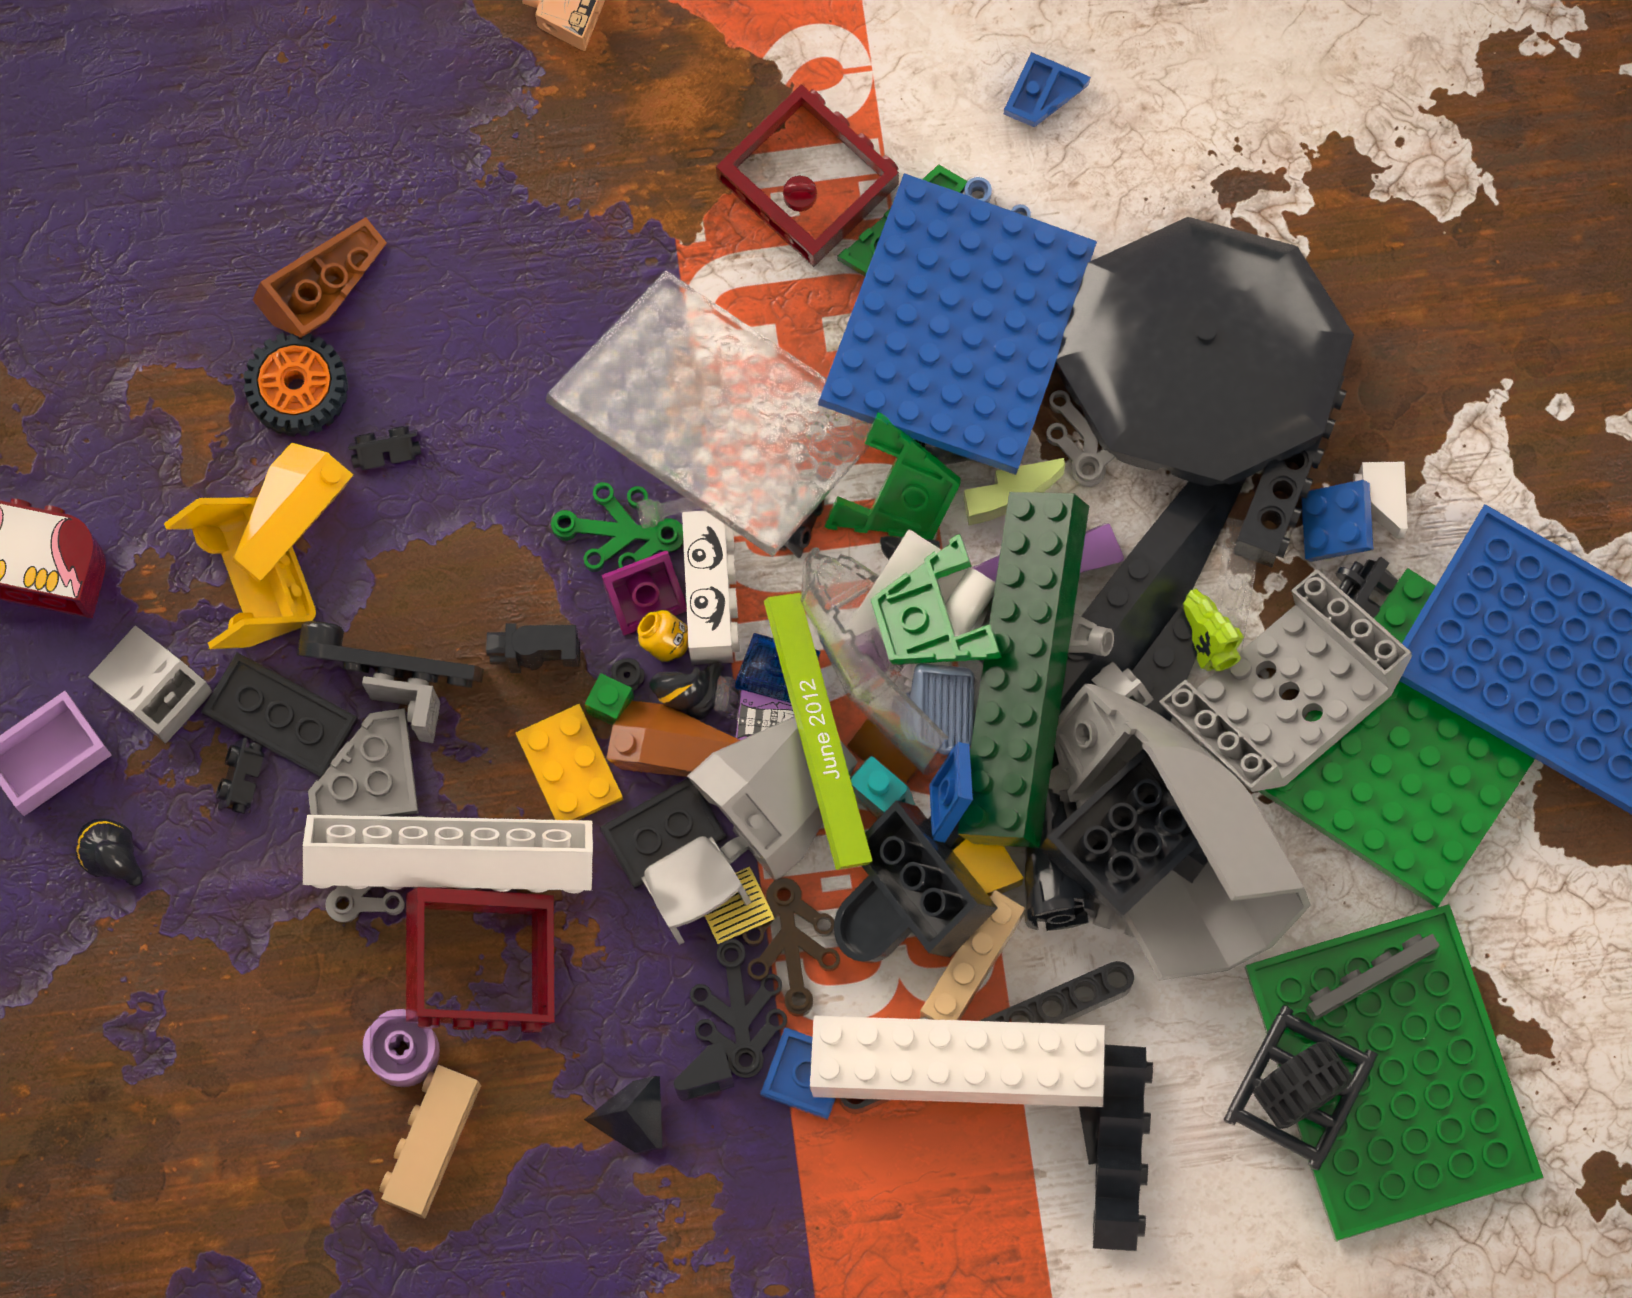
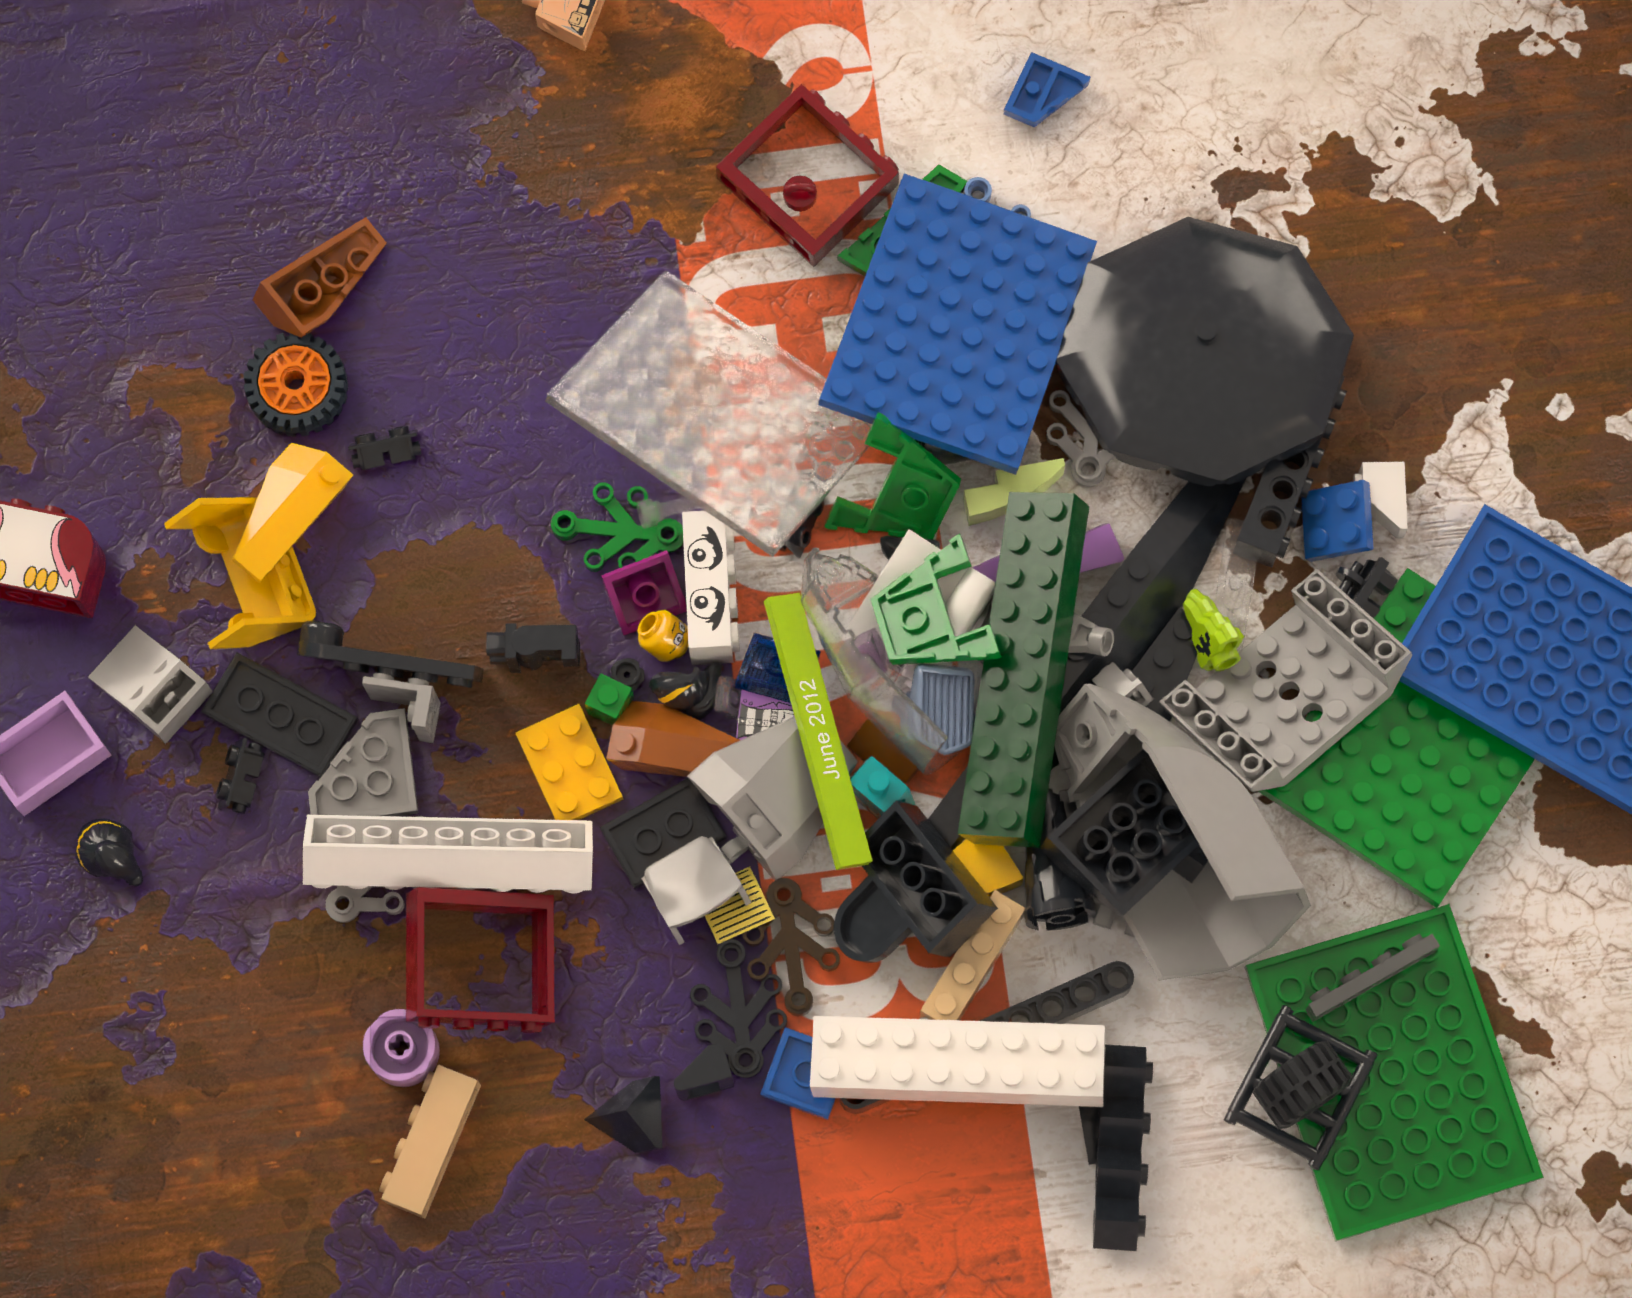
(950, 792): blue plate -> none

